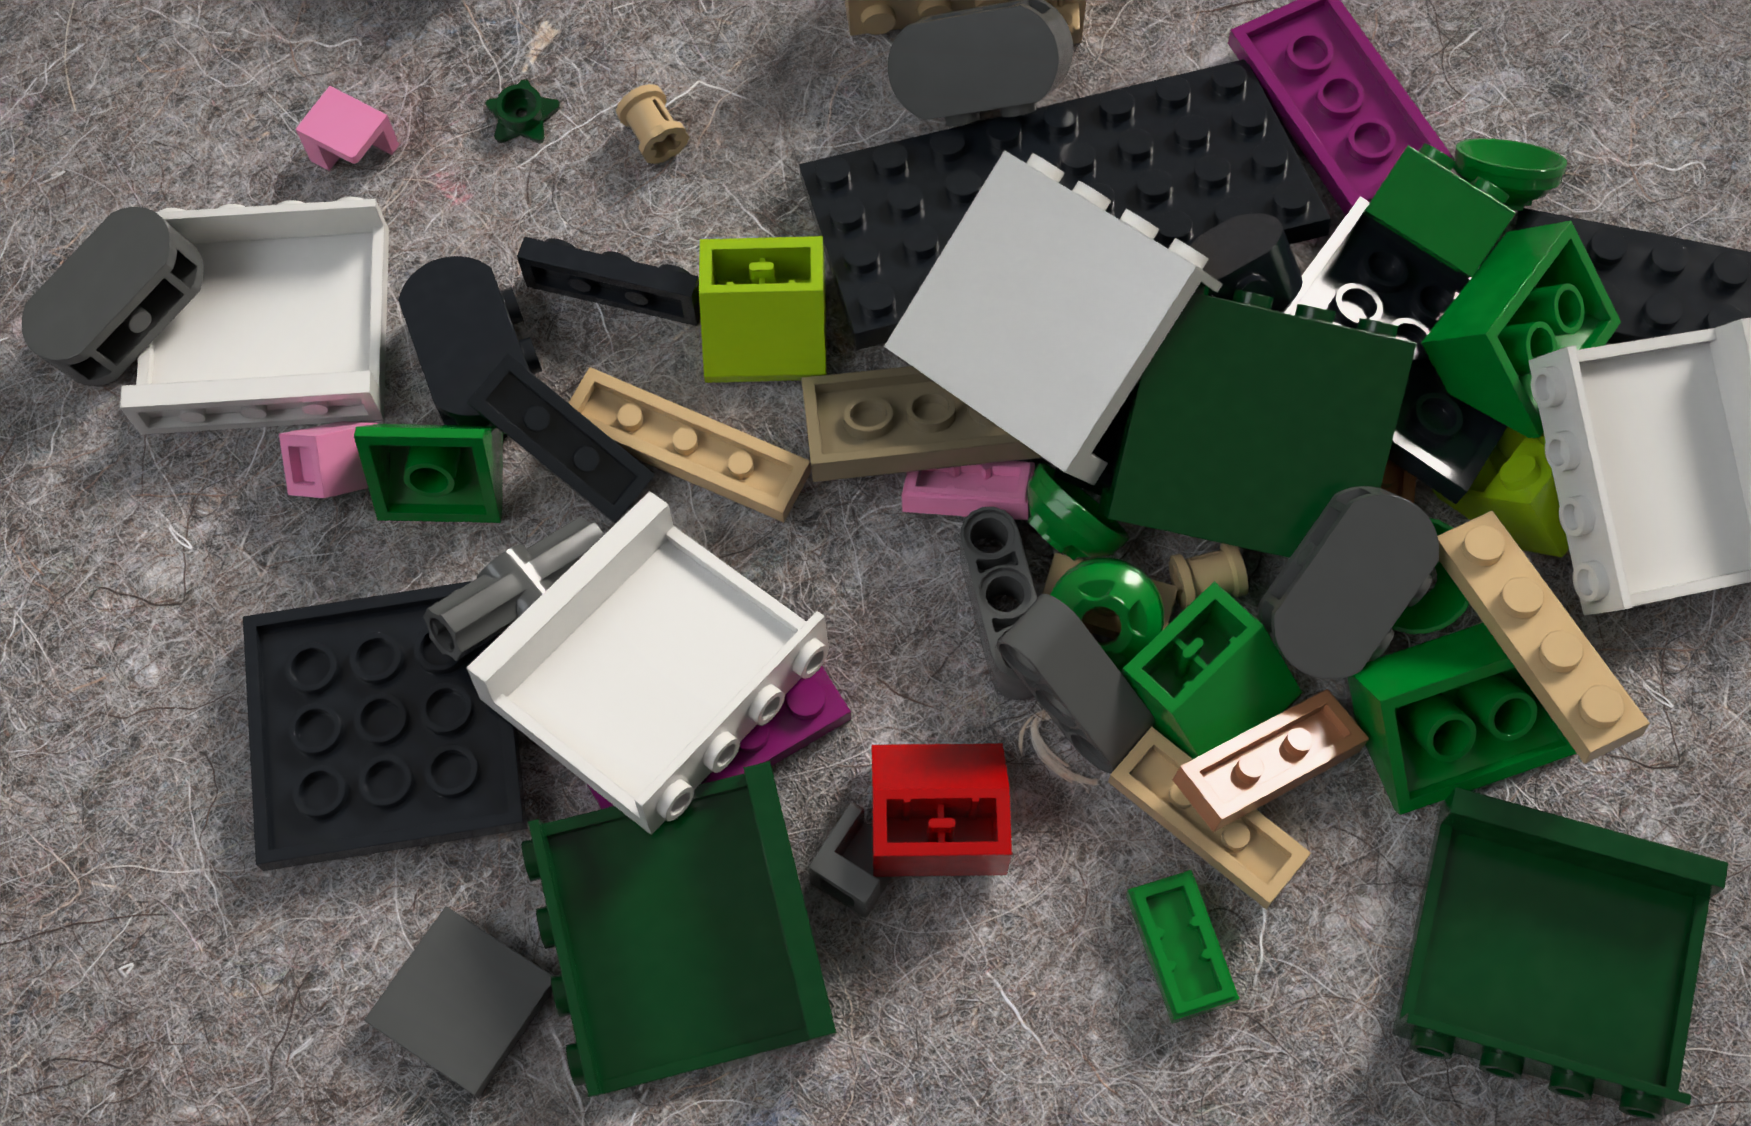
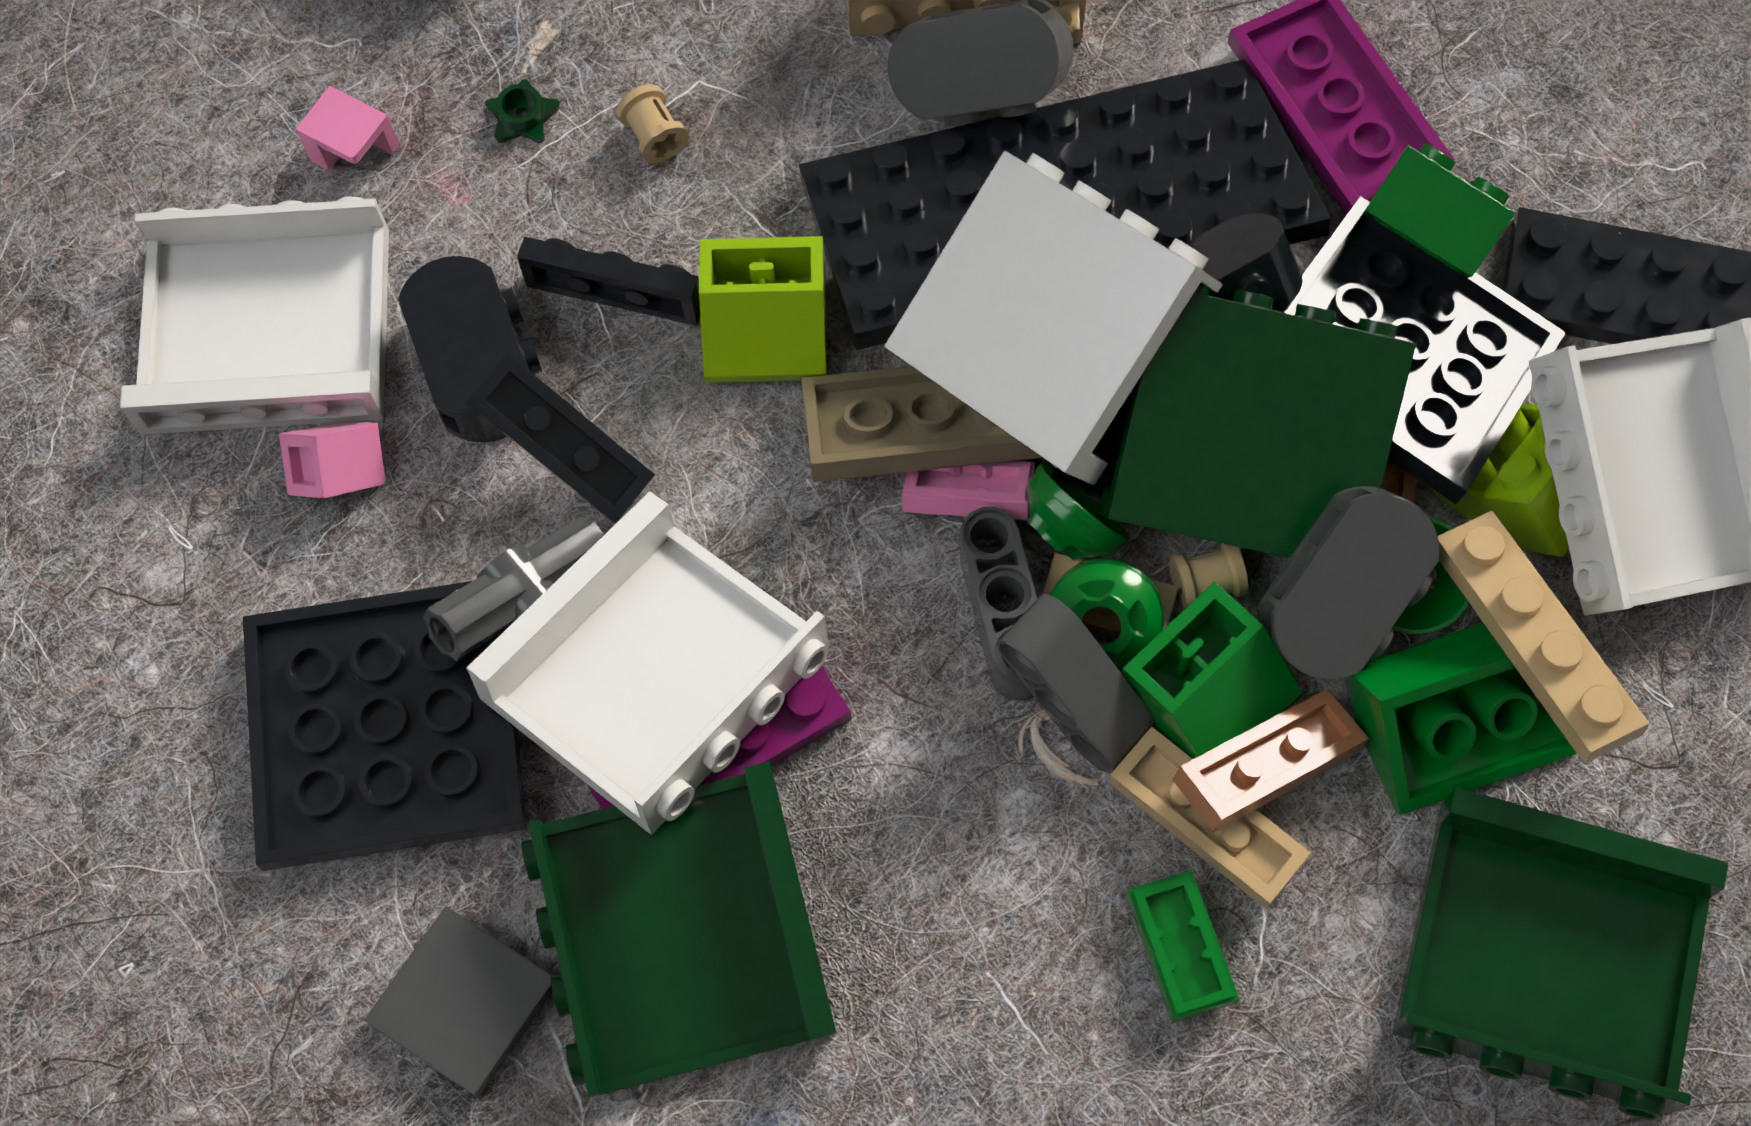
(112, 296): dark grey brick -> none
(433, 471): green slope -> none
(693, 445): tan plate -> none
(846, 864): dark grey panel -> none
(940, 810): red slope -> none
(1514, 166): green piece -> none
(1520, 304): green slope -> none

